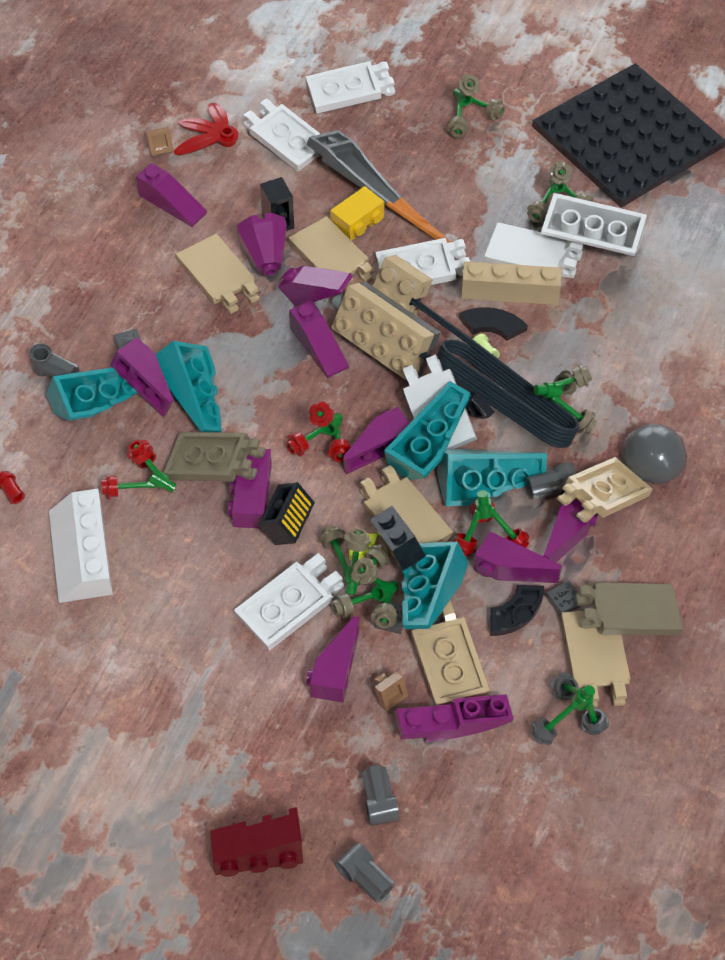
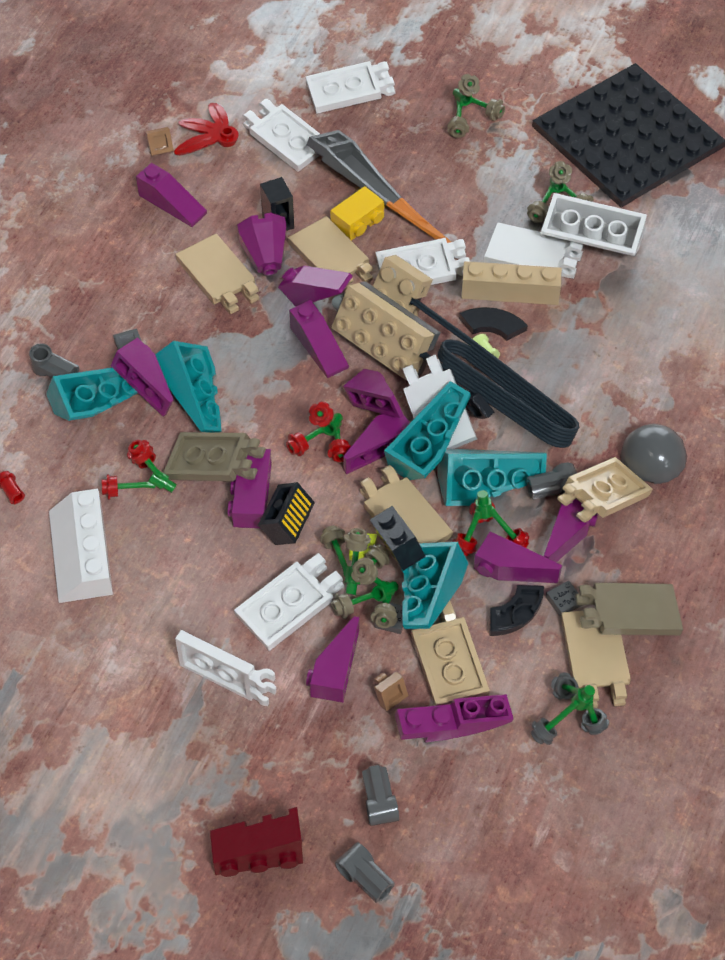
(224, 668): none -> white tile
(371, 392): none -> magenta slope
(564, 384): plant -> none

